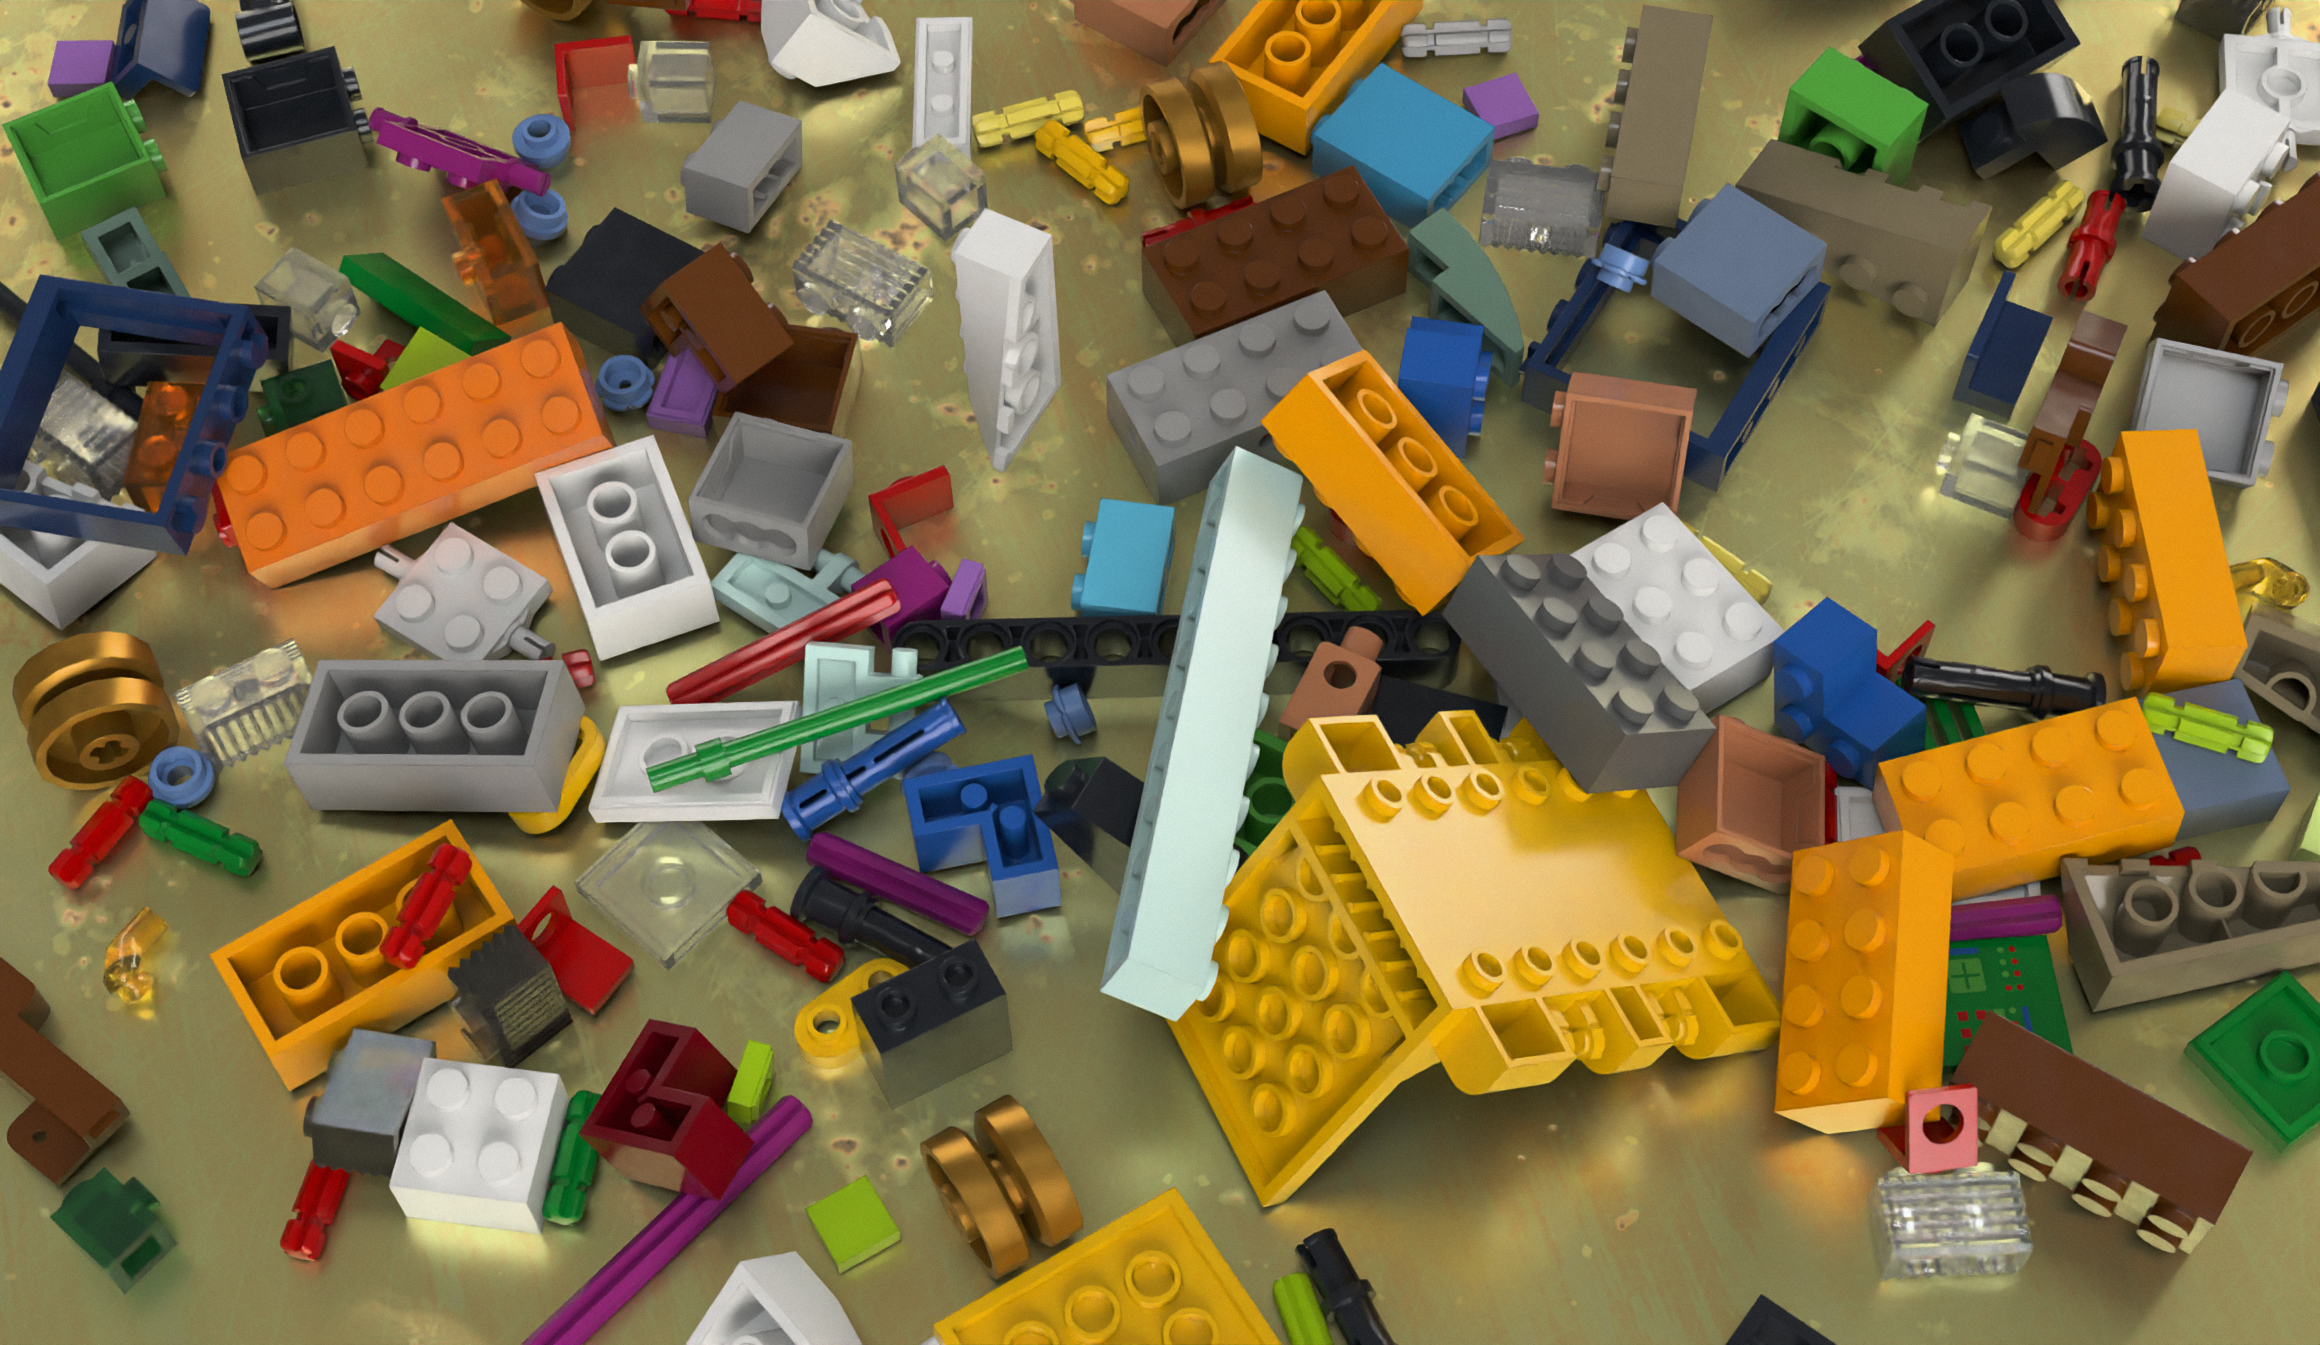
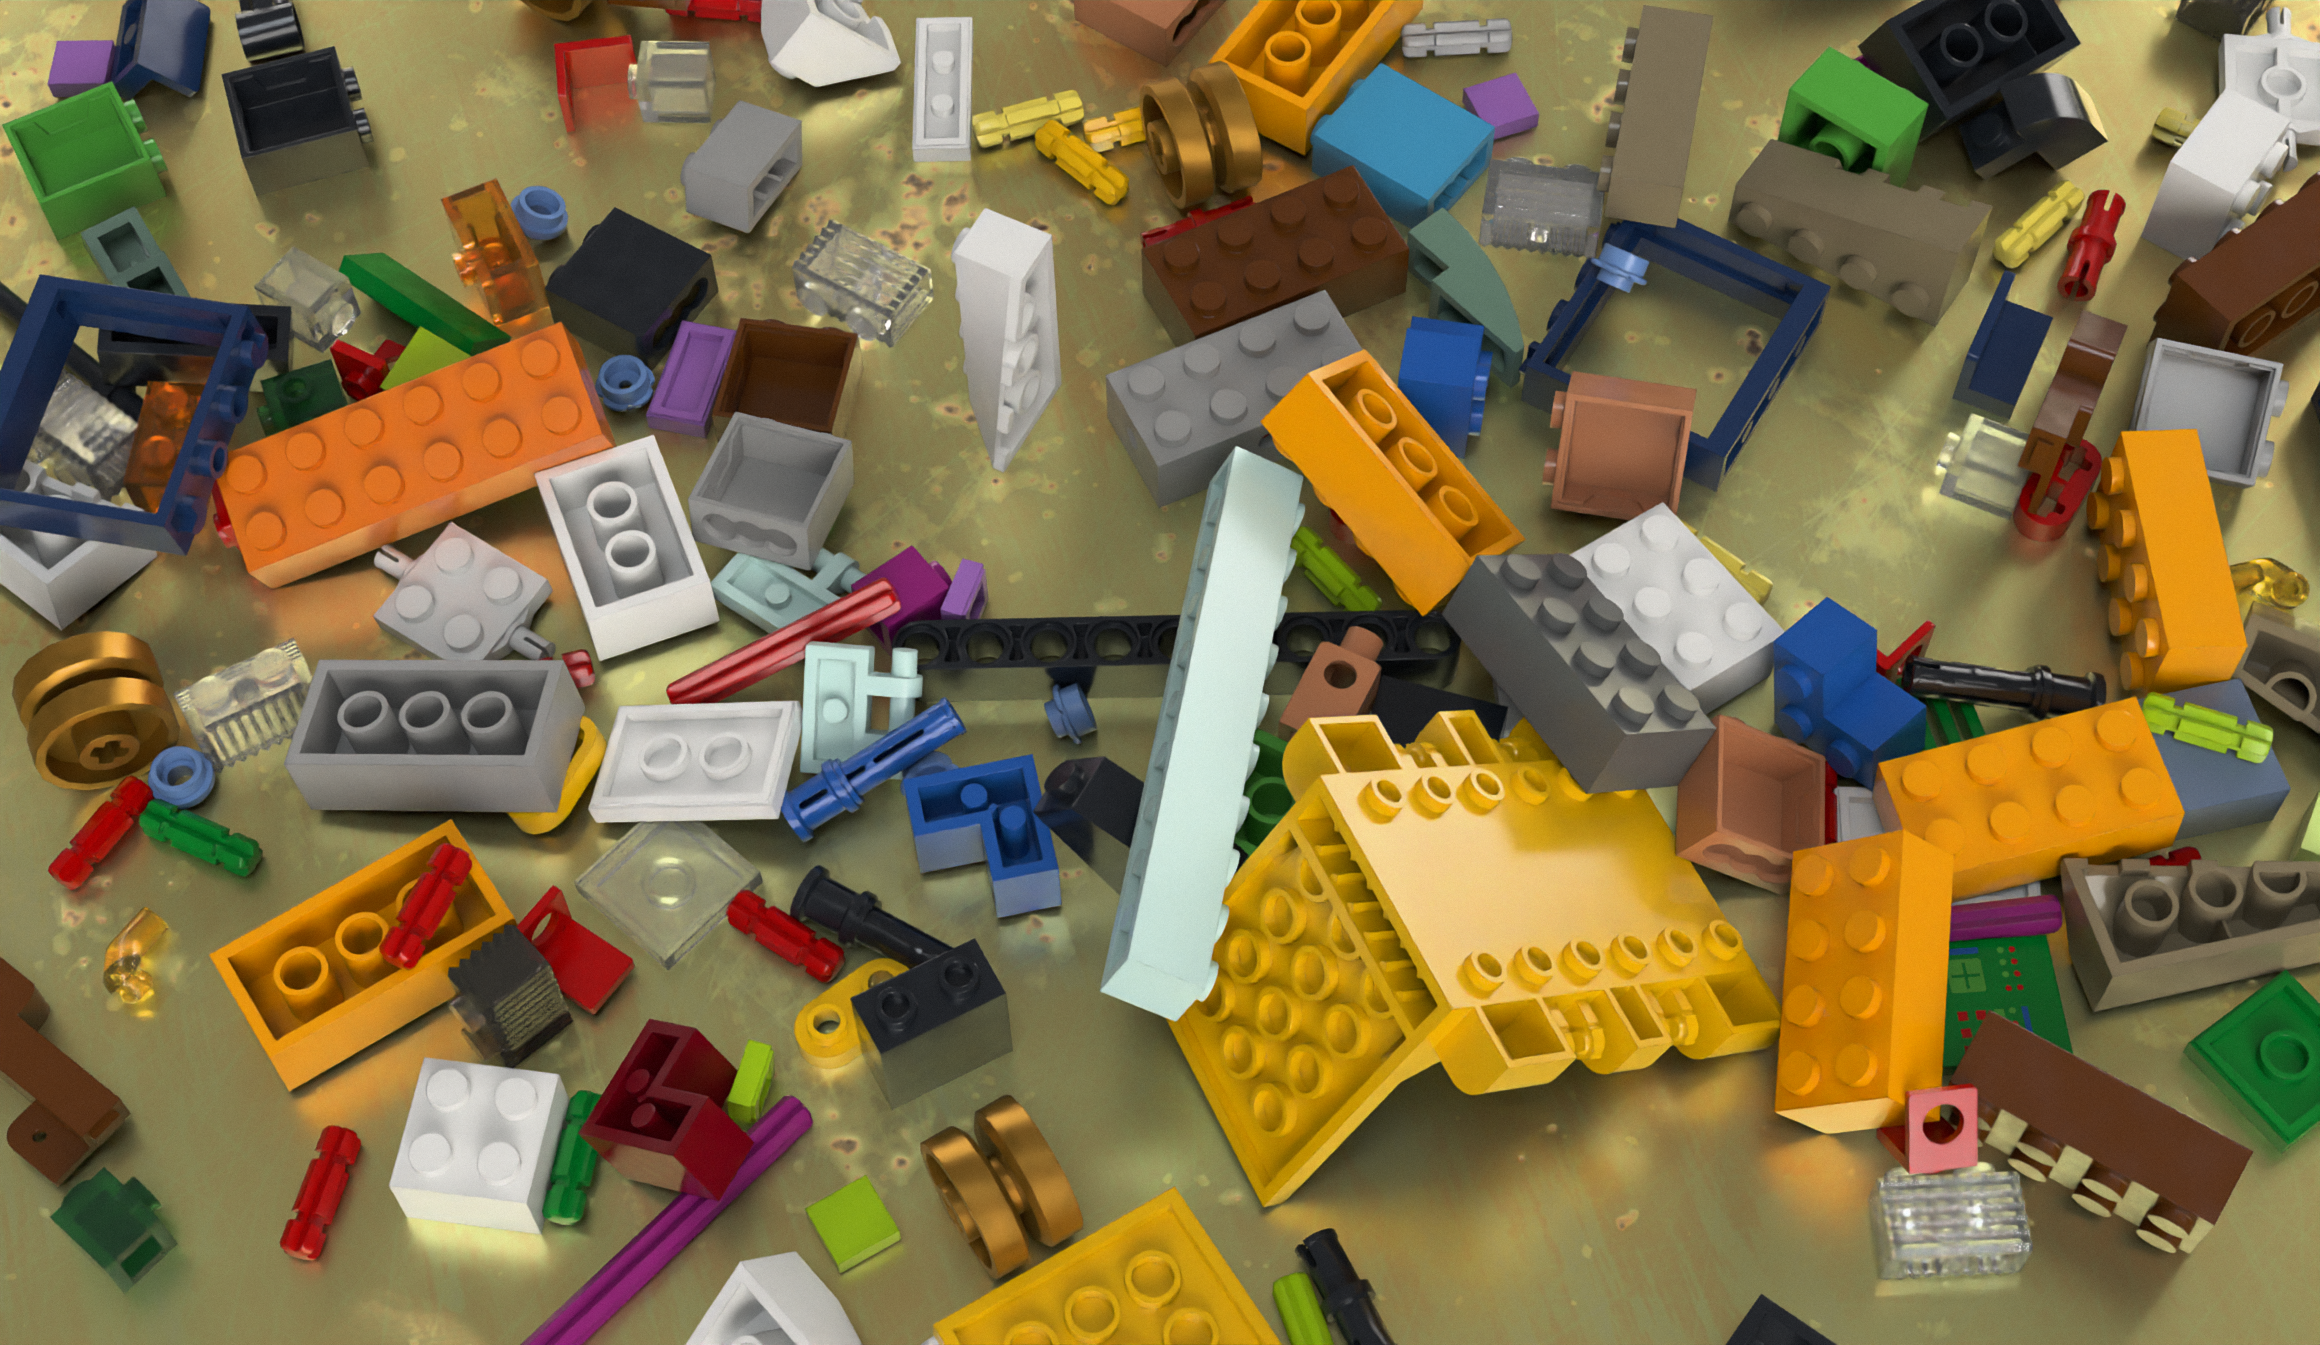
(366, 1102): clear smoke brick -> none
(464, 159): magenta plate -> none
(542, 140): medium blue plate -> none
(716, 758): green bar -> none
(718, 318): reddish brown brick -> none
(898, 883): magenta axle -> none
(907, 503): red bracket -> none
(941, 186): clear brick -> none
(1128, 560): medium azure brick -> none
(1735, 268): sand blue piece -> none
(2138, 151): black pin -> none

